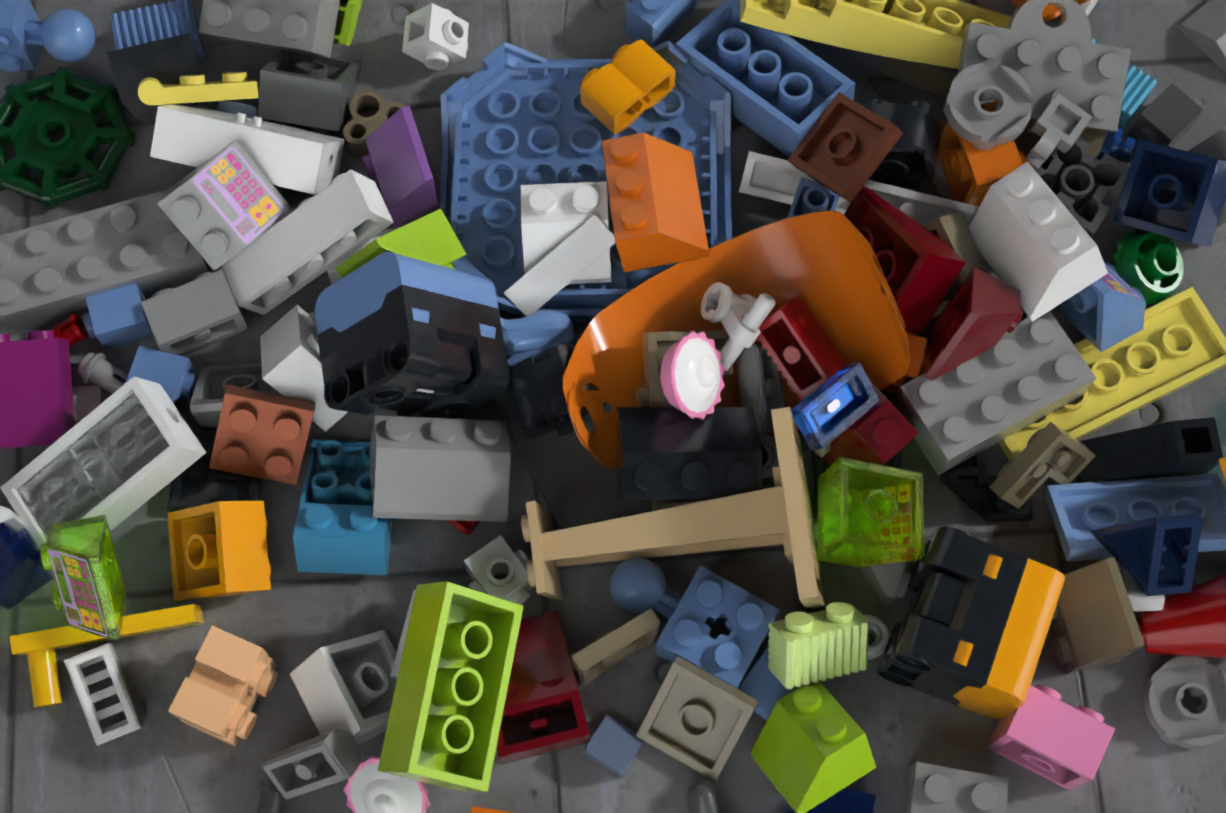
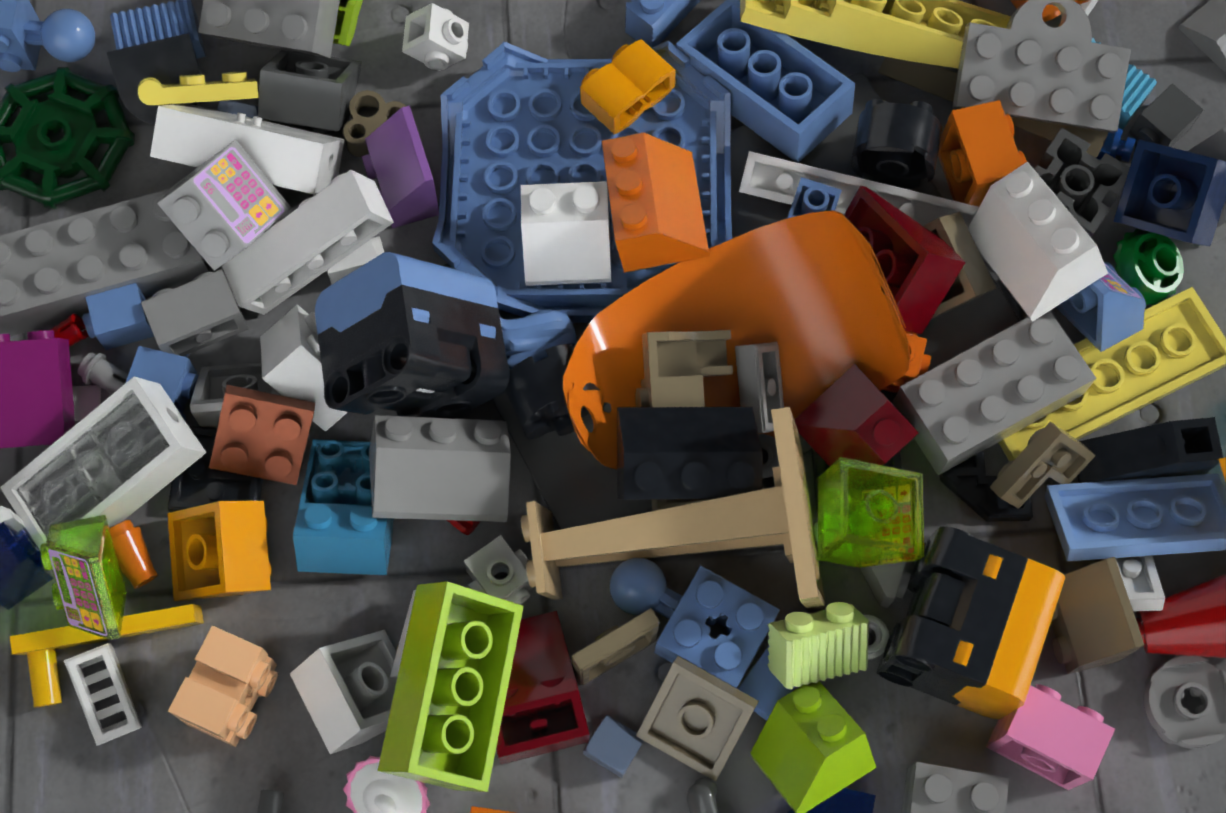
(132, 554): none -> orange cone
(313, 763): light grey brick -> none
(423, 239): lime slope -> none
(561, 266): white sticker -> none
(693, 375): white piece -> none
(739, 315): white piece -> none
(799, 348): red brick -> none
(834, 407): clear blue piece -> none
(845, 147): copper plate -> none
(971, 322): dark red slope -> none
(984, 127): light grey plate -> none
(1058, 128): light grey plate -> none
(1156, 551): dark blue slope -> none

